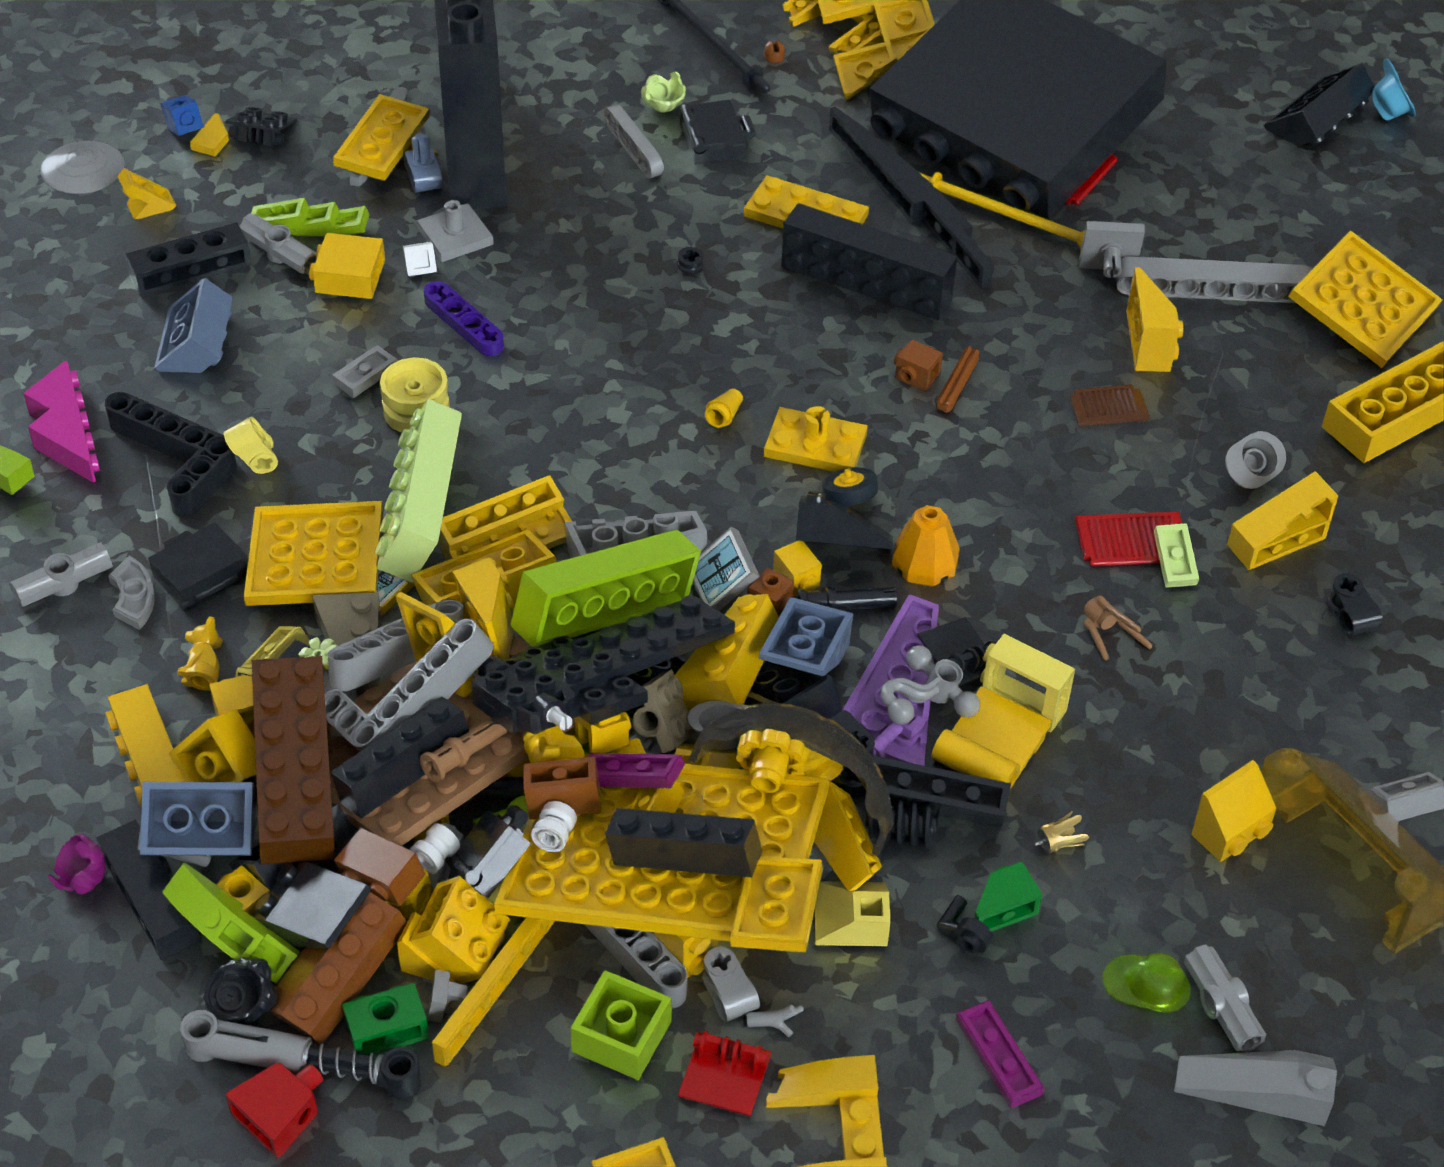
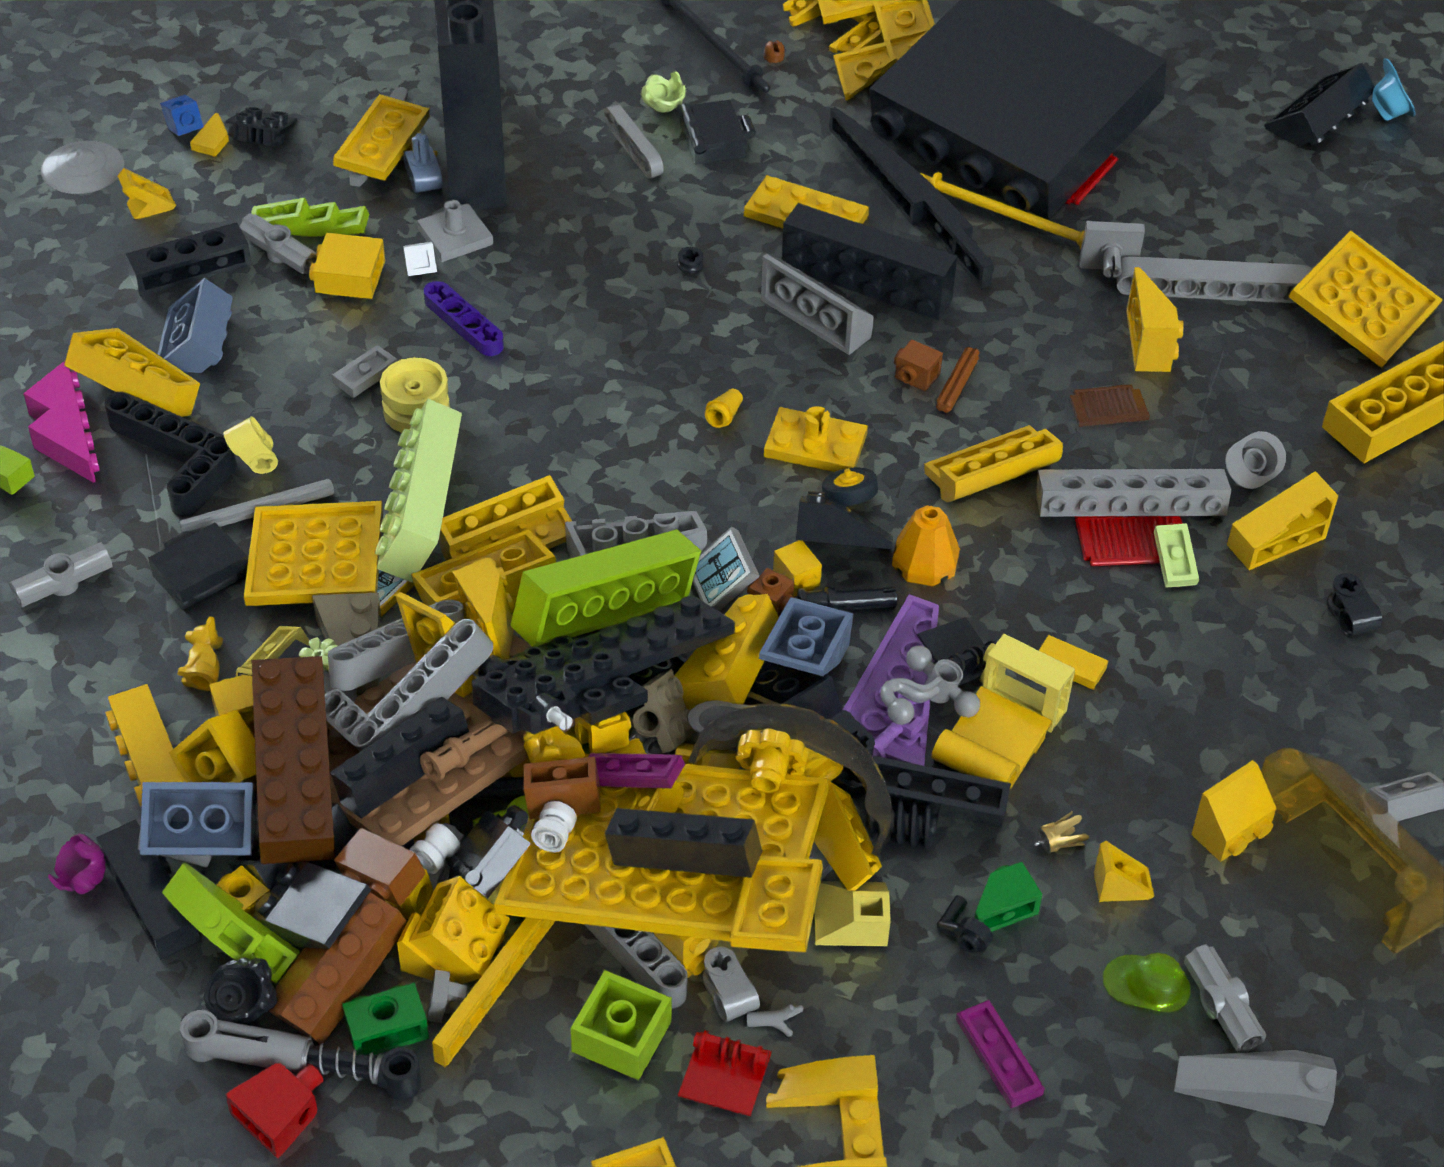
(132, 368): none -> yellow wedge
(135, 591): light grey tile -> none
(246, 510): none -> light grey axle
(814, 305): none -> light grey slope
(993, 462): none -> yellow brick
(1087, 666): none -> yellow tile
(1104, 615): medium nougat plant -> none
(1120, 876): none -> yellow slope
(1133, 492): none -> light grey brick

